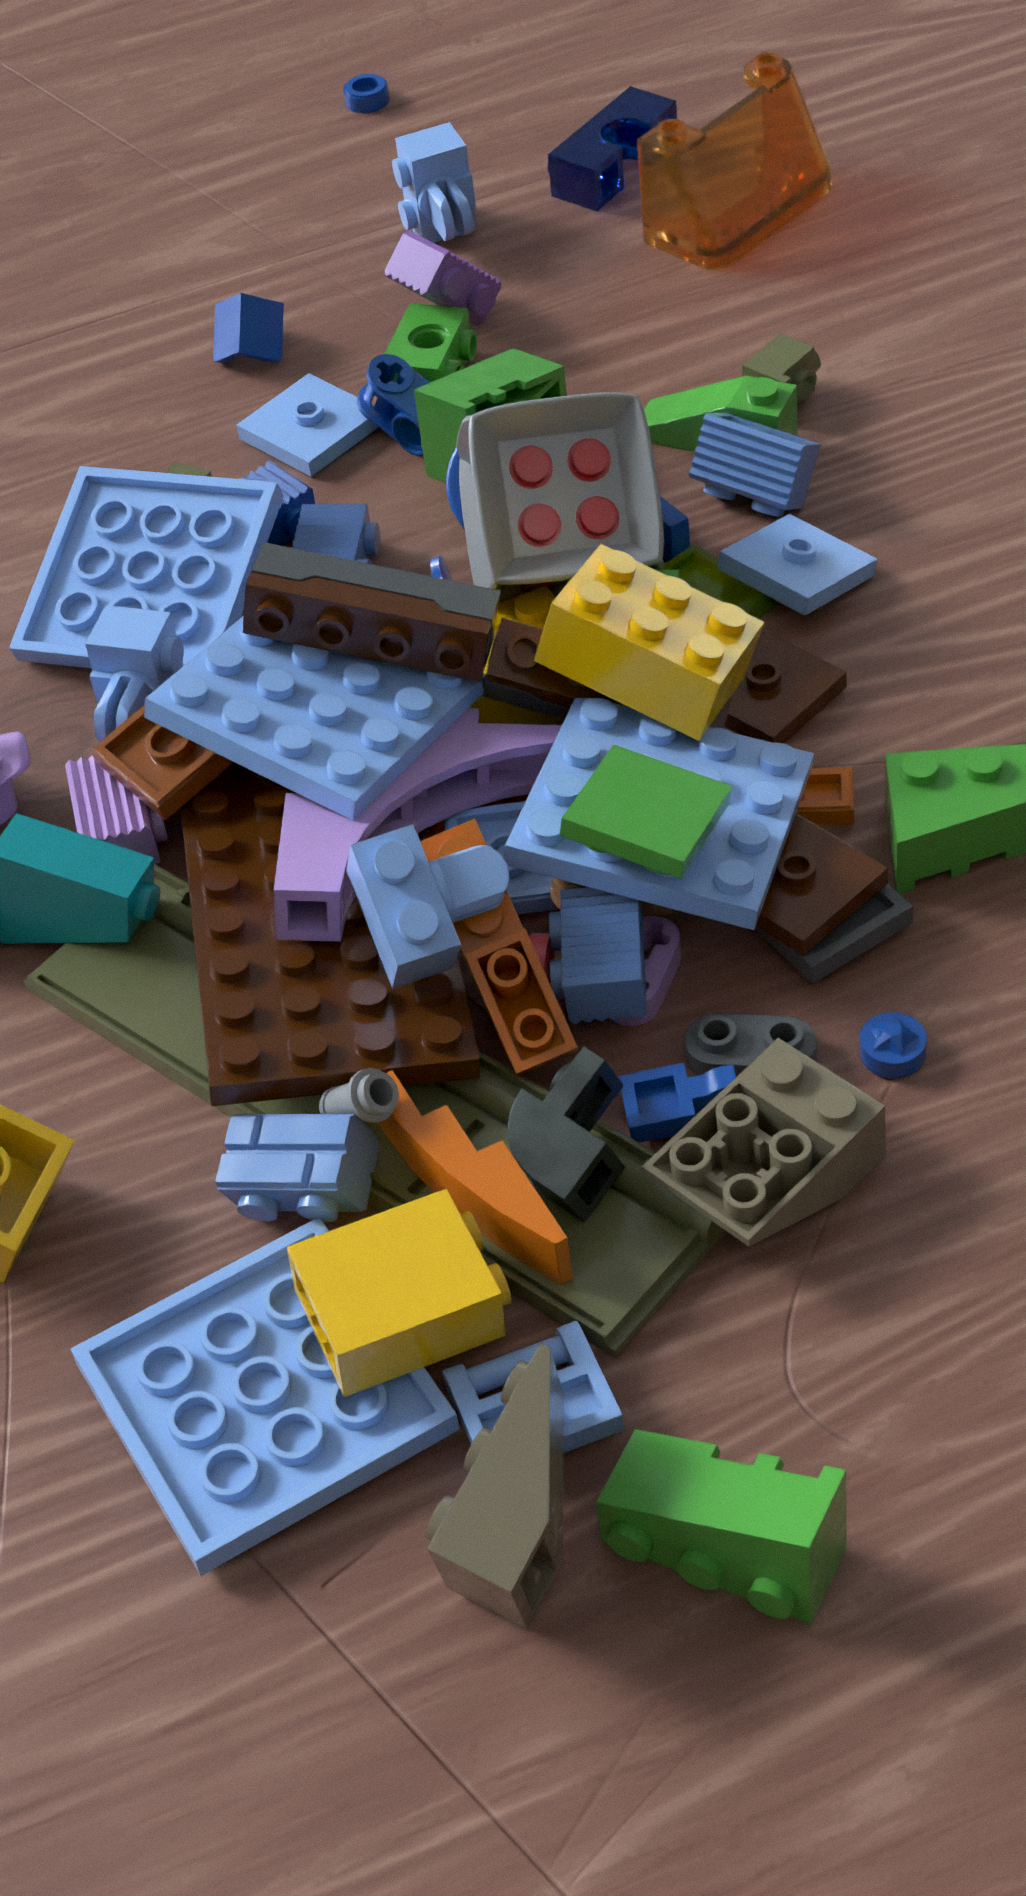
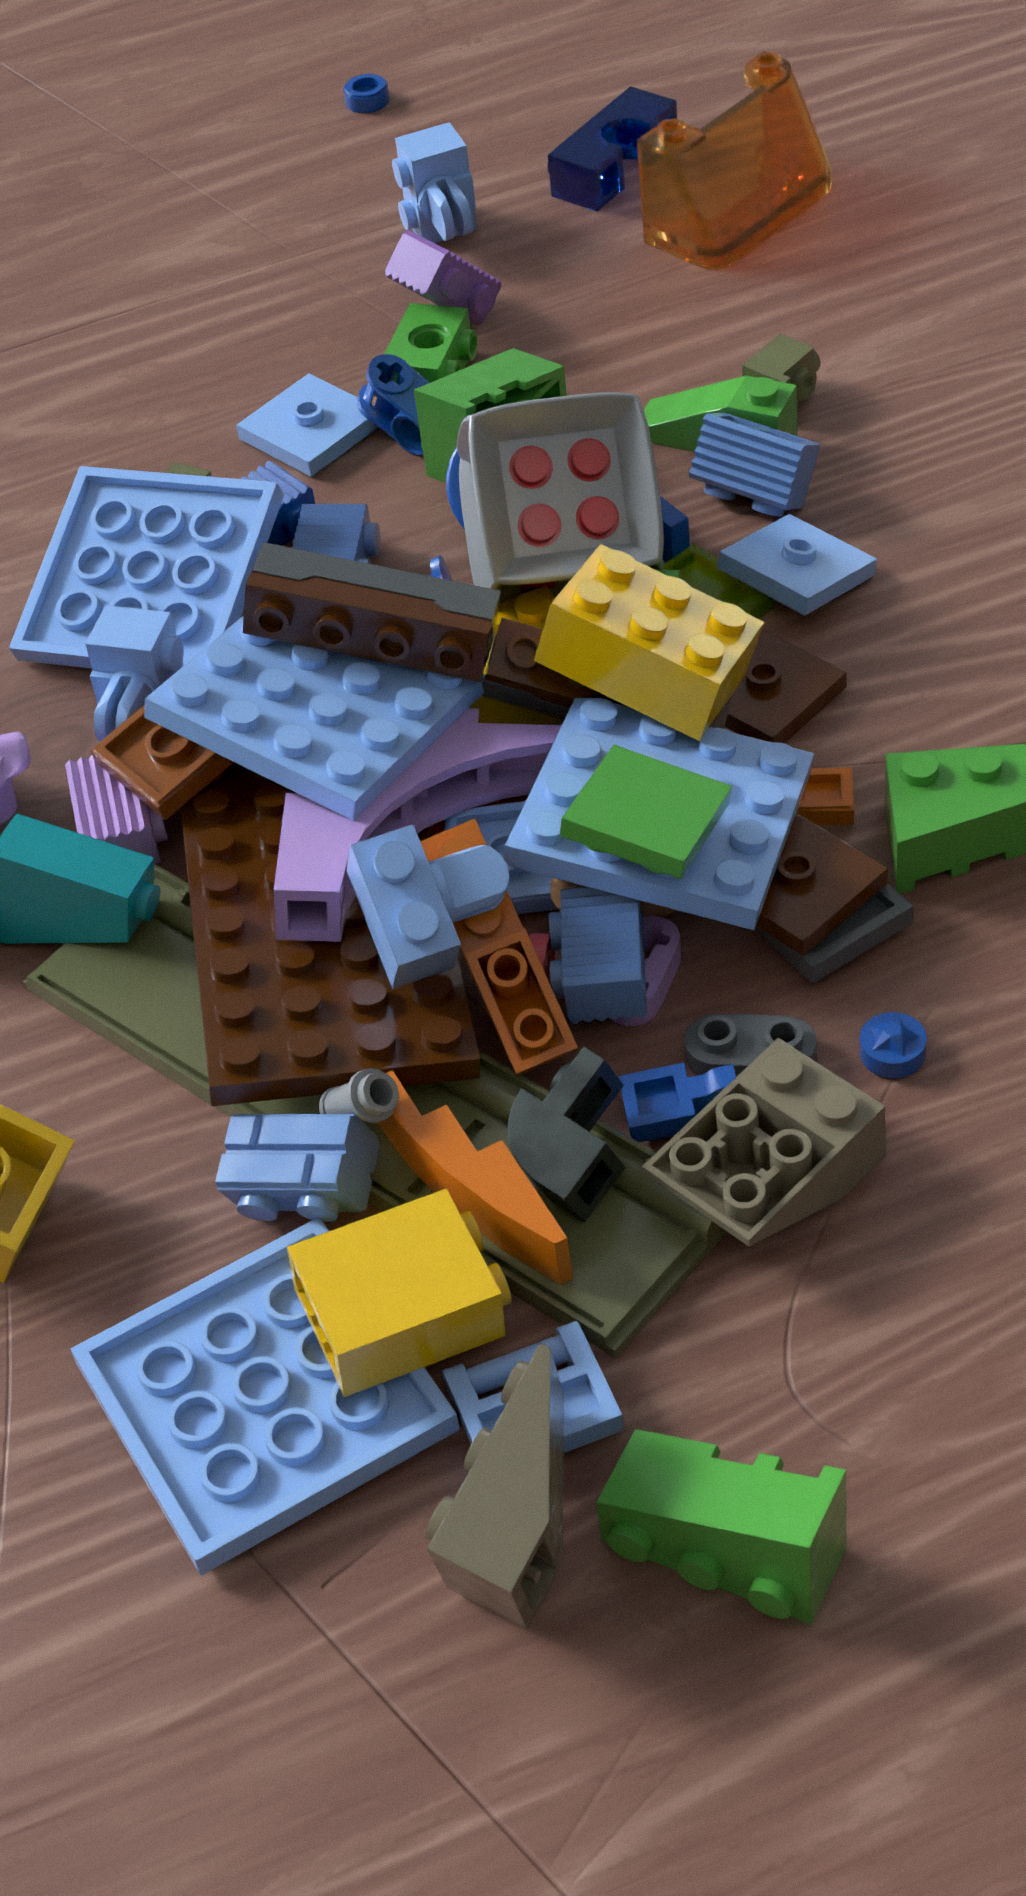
(248, 328): blue panel -> none

